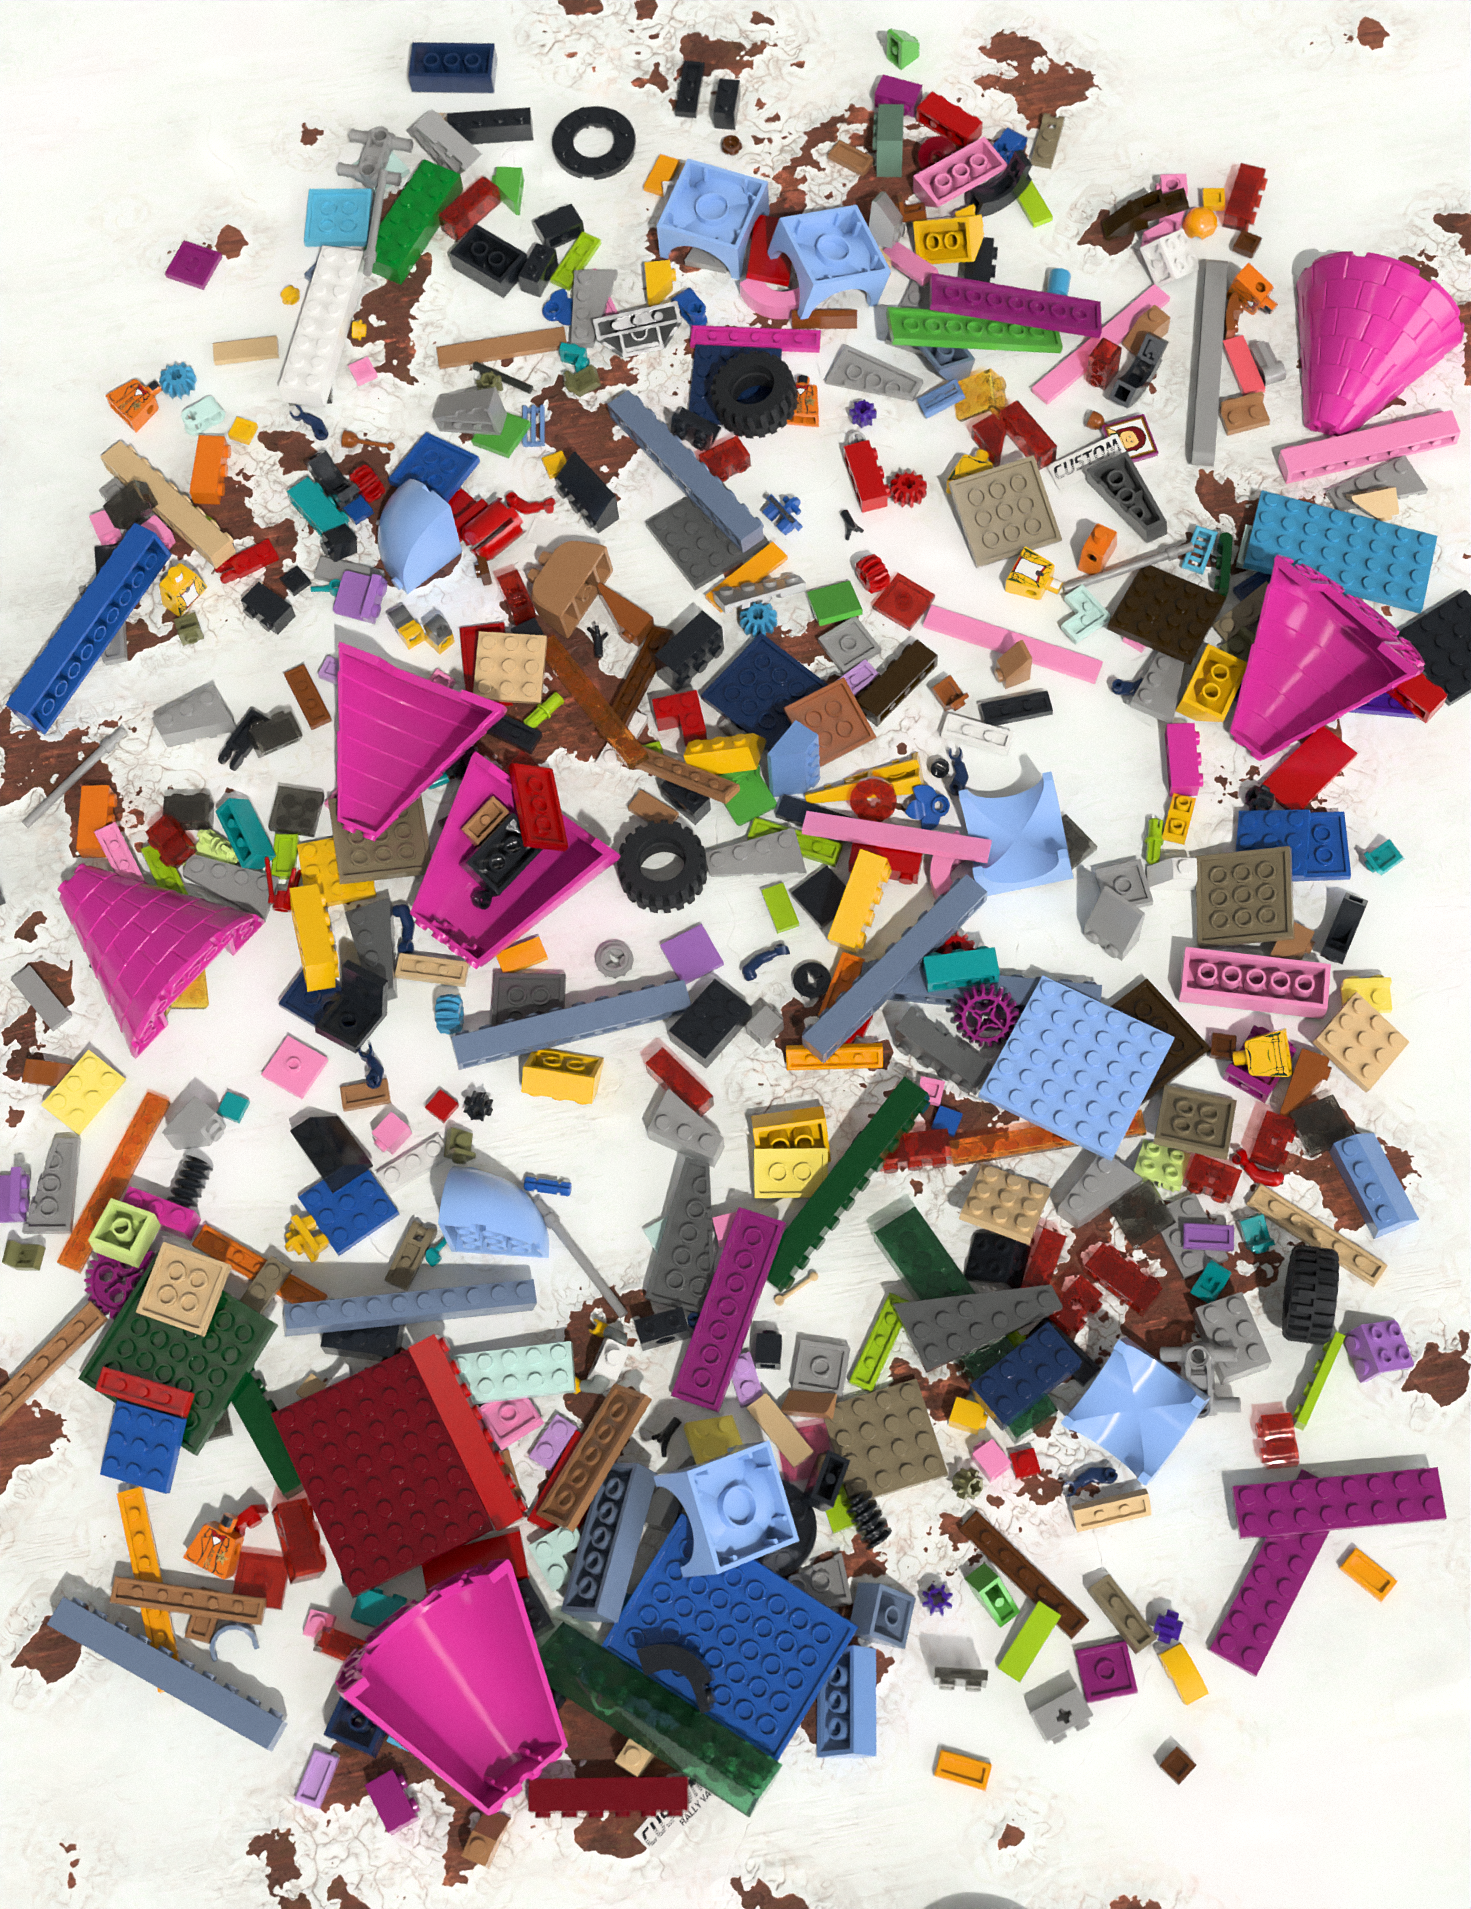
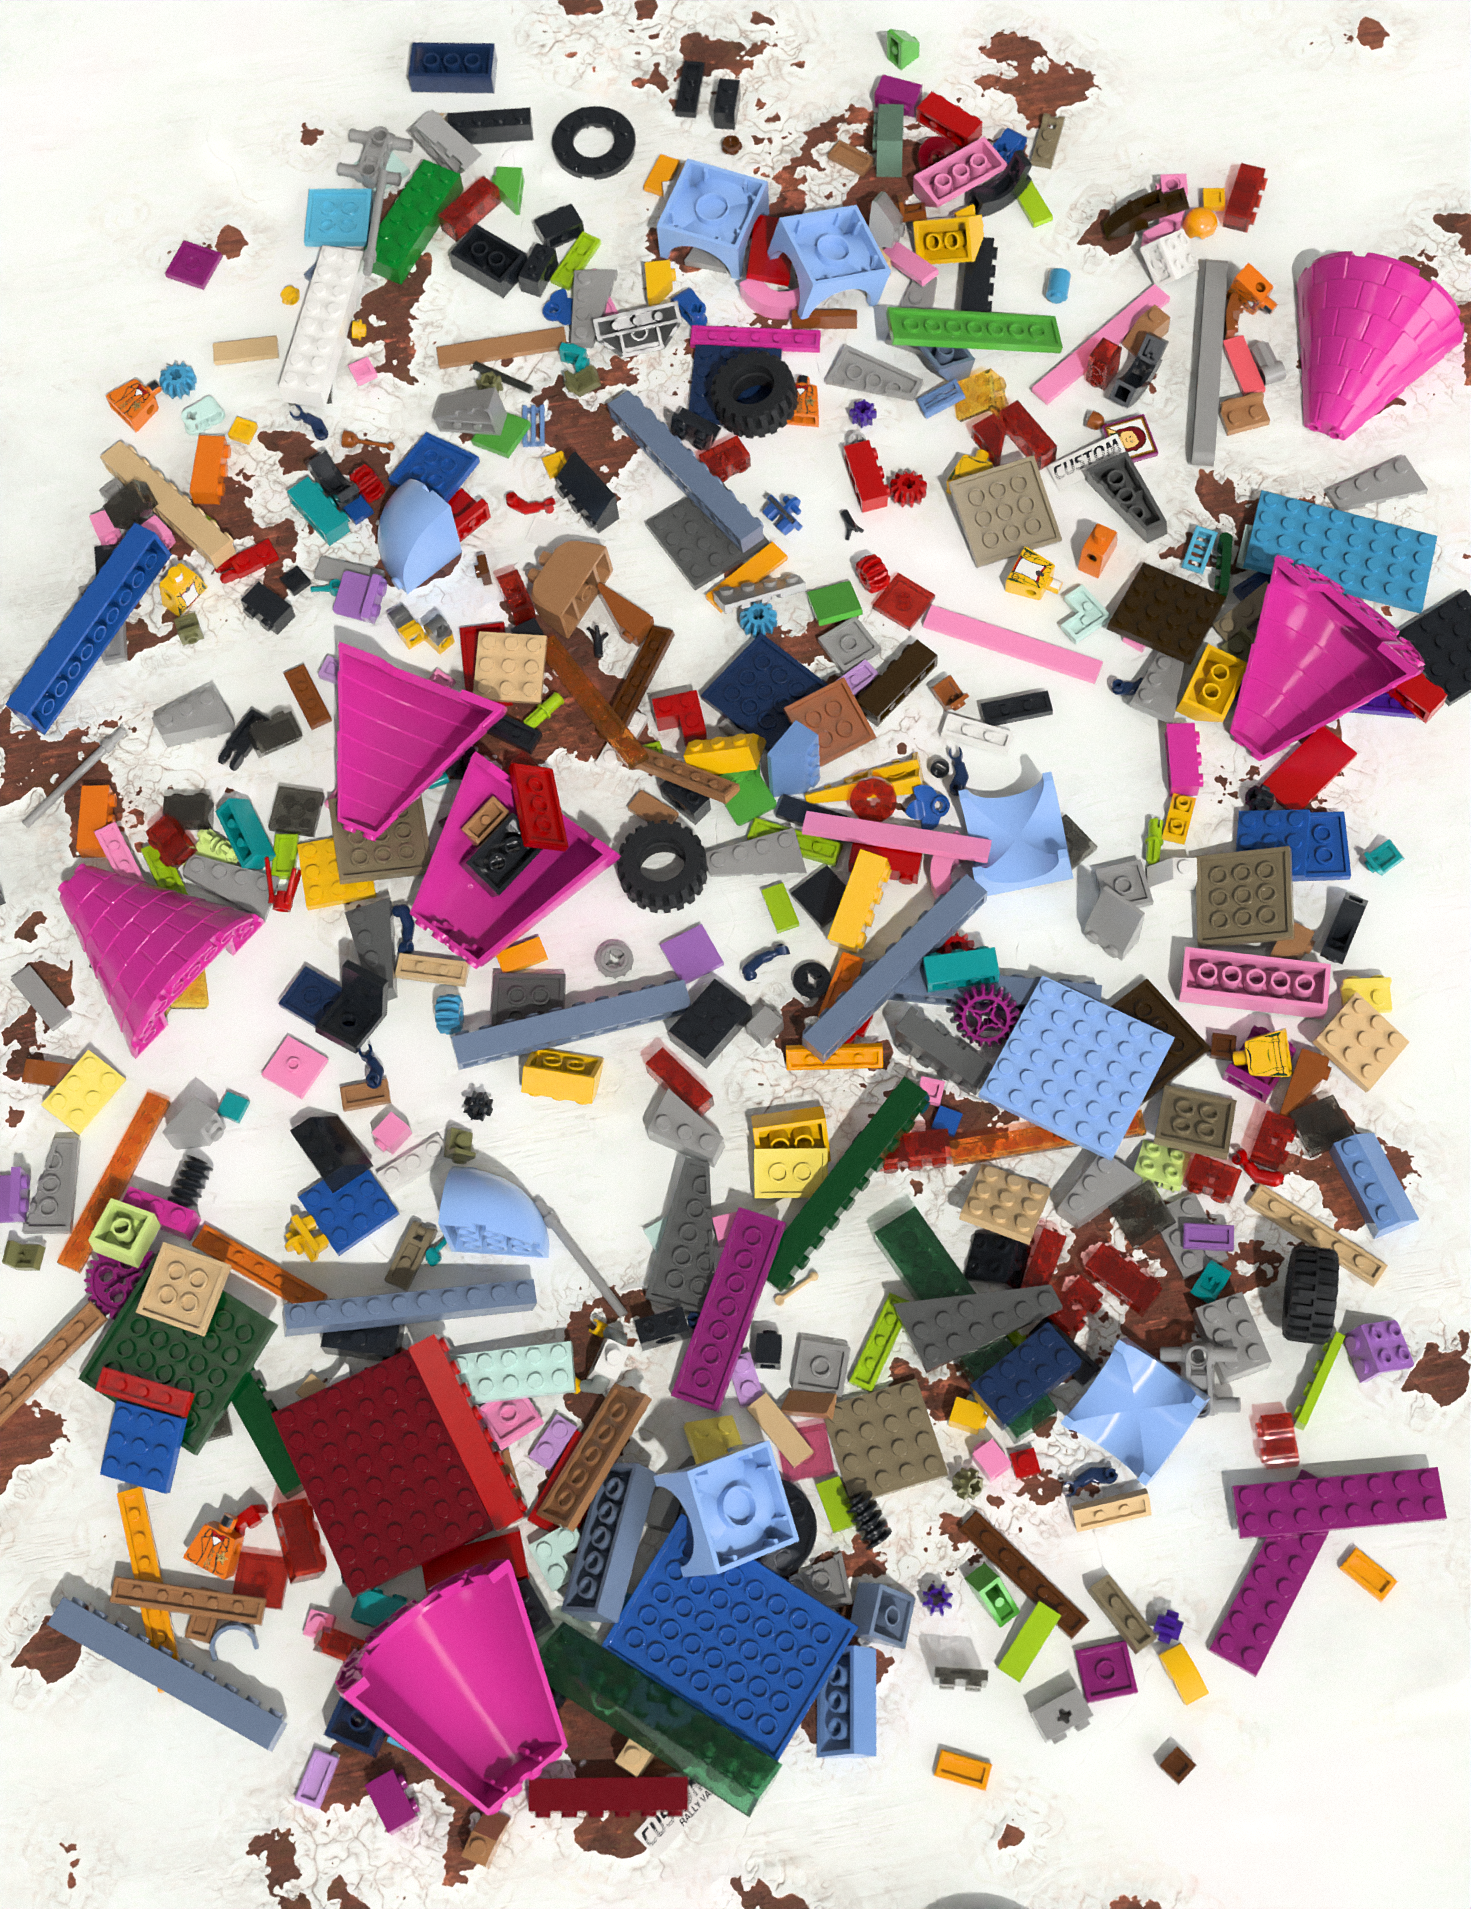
(266, 1284): dark tan plate -> none
(314, 937): yellow brick -> none
(339, 542): black brick -> none
(442, 1106): red tile -> none
(481, 894): black hinge -> none
(492, 530): red cylinder -> none
(548, 1186): blue axle -> none
(665, 1435): black bar -> none
(685, 1661): black arch -> none
(689, 651): black brick -> none
(825, 1480): black brick -> none
(1014, 666): medium nougat slope -> none
(1015, 305): magenta plate -> none
(1170, 553): light grey bar -> none
(1247, 244): reddish brown plate -> none
(1255, 1233): teal bracket -> none
(1368, 446): bright pink brick -> none
(1376, 502): tan slope -> none

